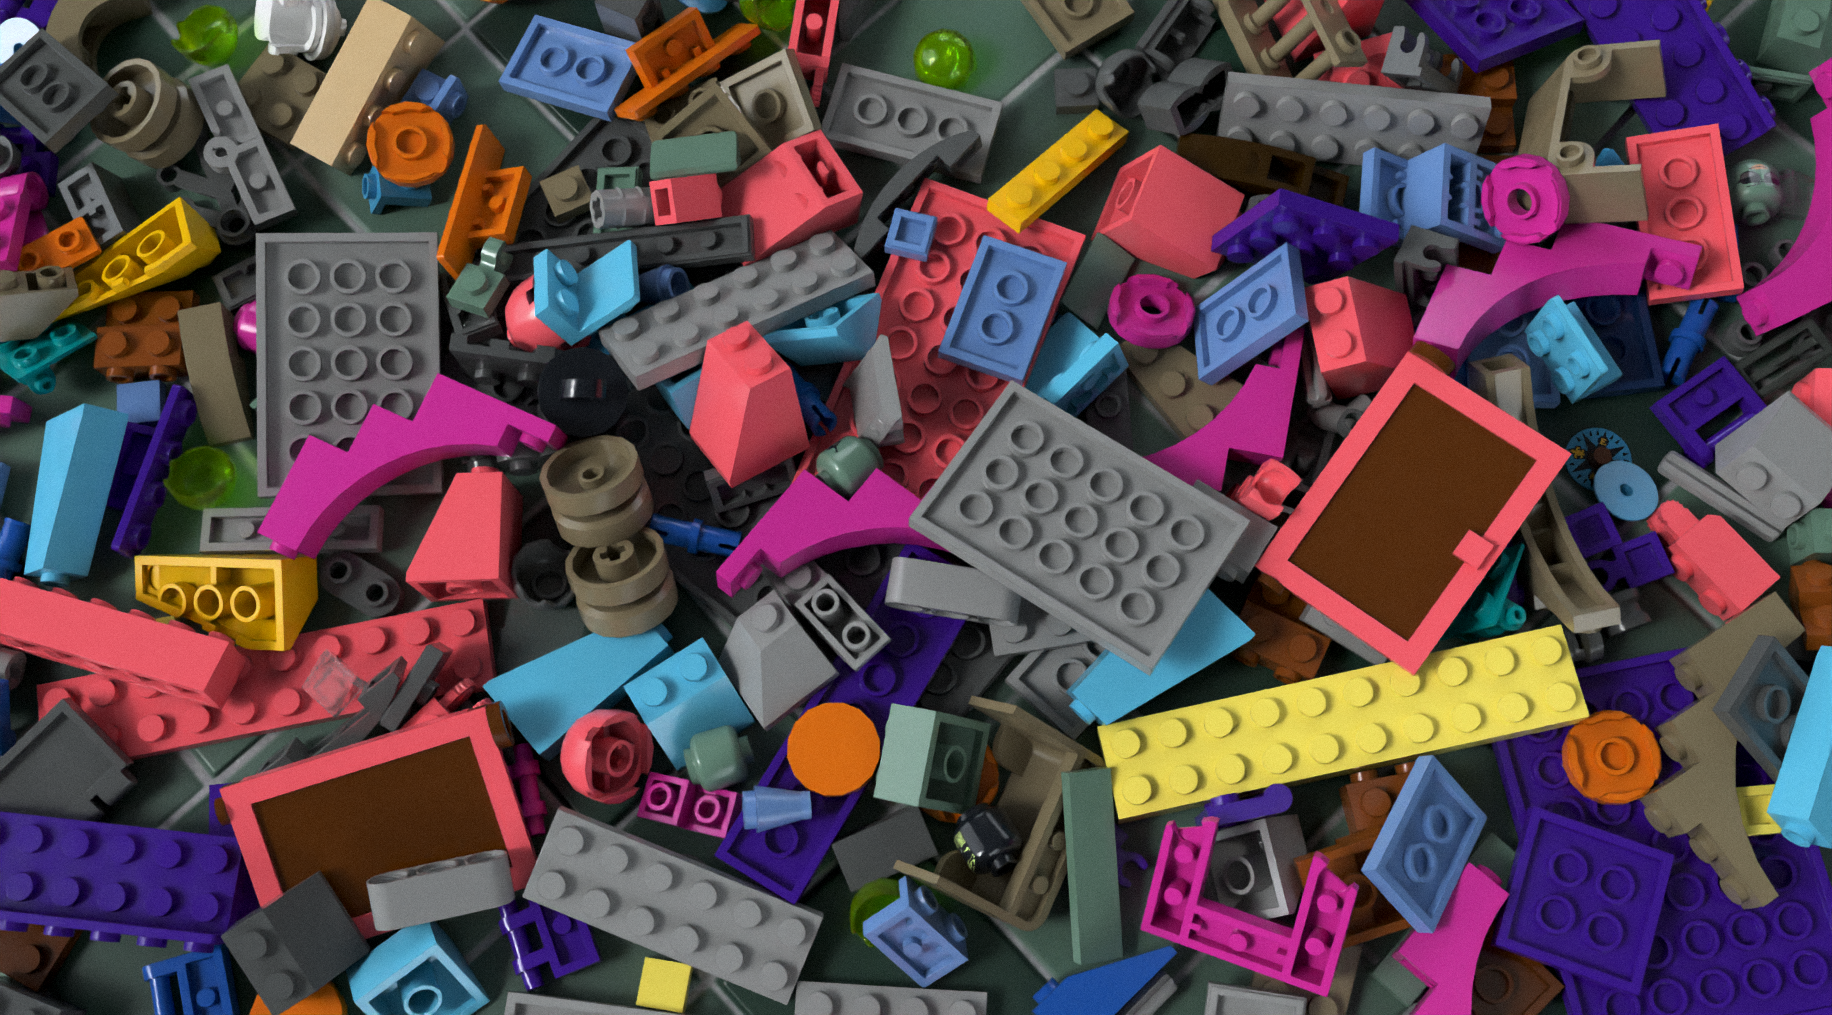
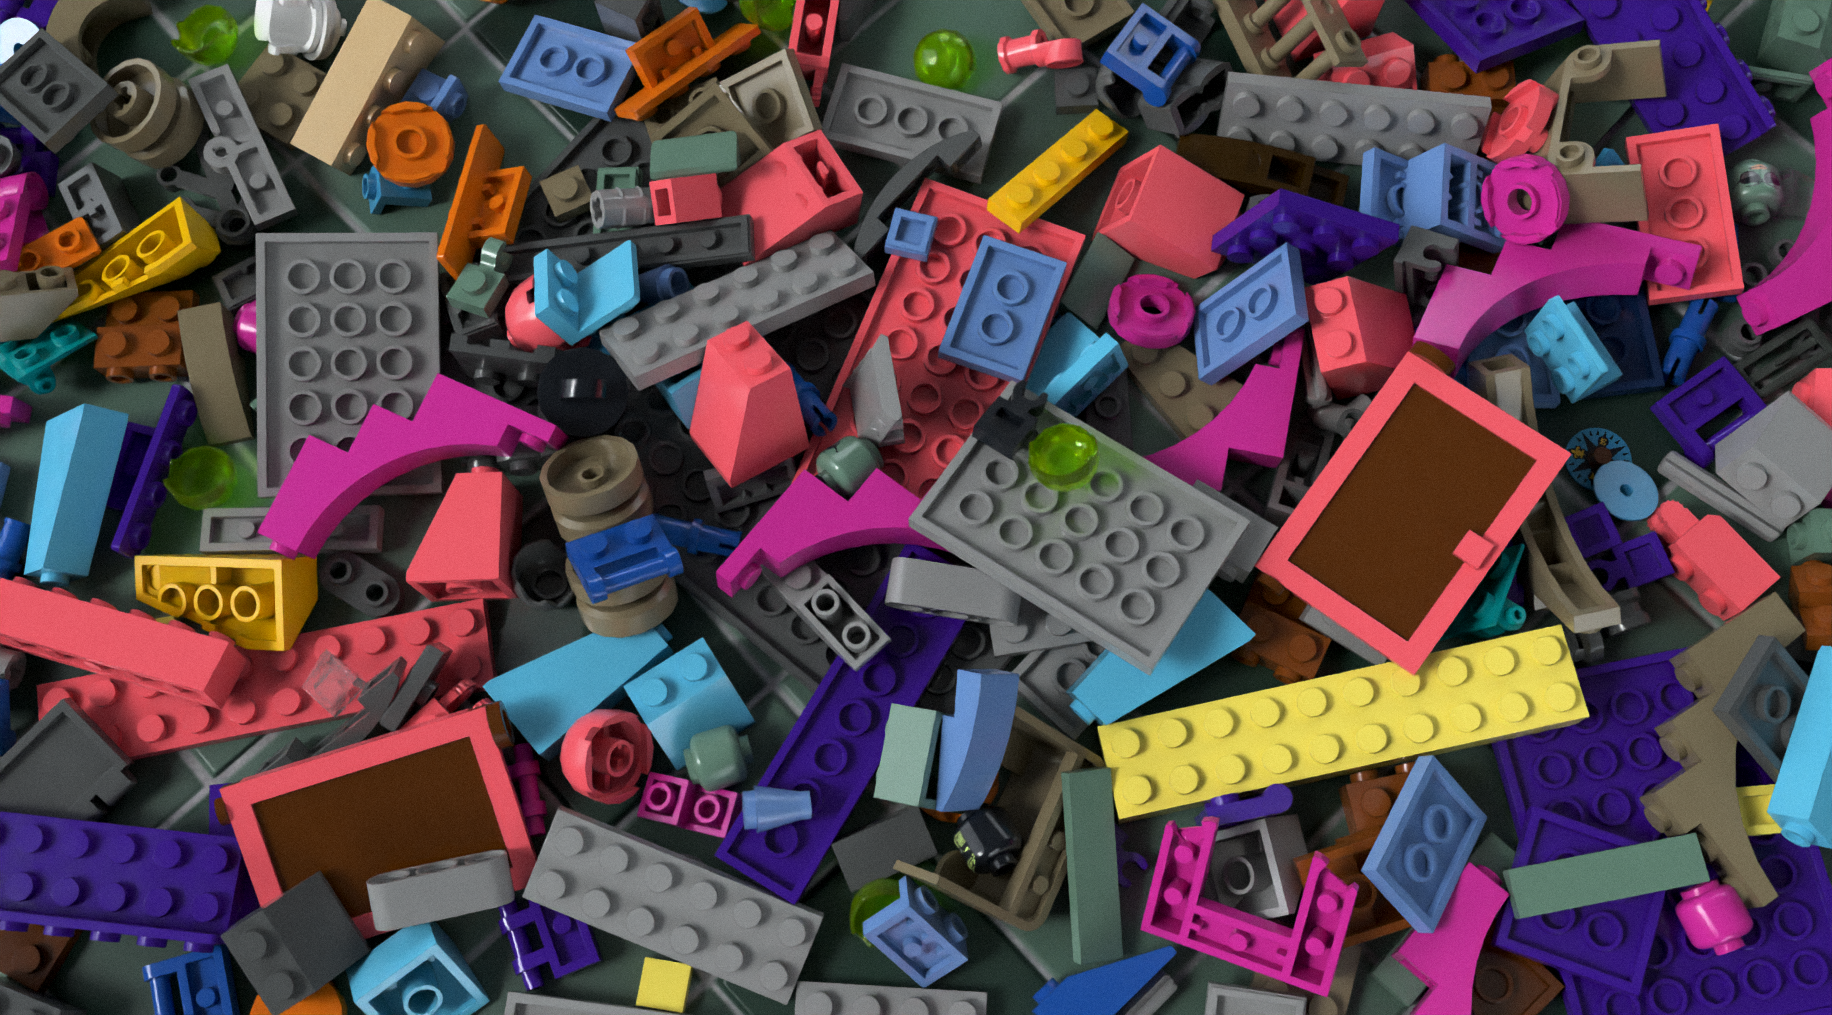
(142, 401): medium blue tile -> none
(623, 557): none -> blue plate
(774, 660): light grey slope -> none
(832, 334): medium azure slope -> none
(833, 749): orange tile -> none
(975, 737): none -> medium blue slope
(1011, 423): none -> black plate
(1039, 51): none -> coral connector
(1064, 457): none -> clear neon green hair
(1139, 46): none -> blue plate
(1265, 490): coral plate -> none
(1416, 66): dark grey hinge -> none
(1521, 123): none -> coral plate
(1606, 876): none -> sand green tile
(1611, 758): orange tile -> none
(1714, 916): none -> dark pink head

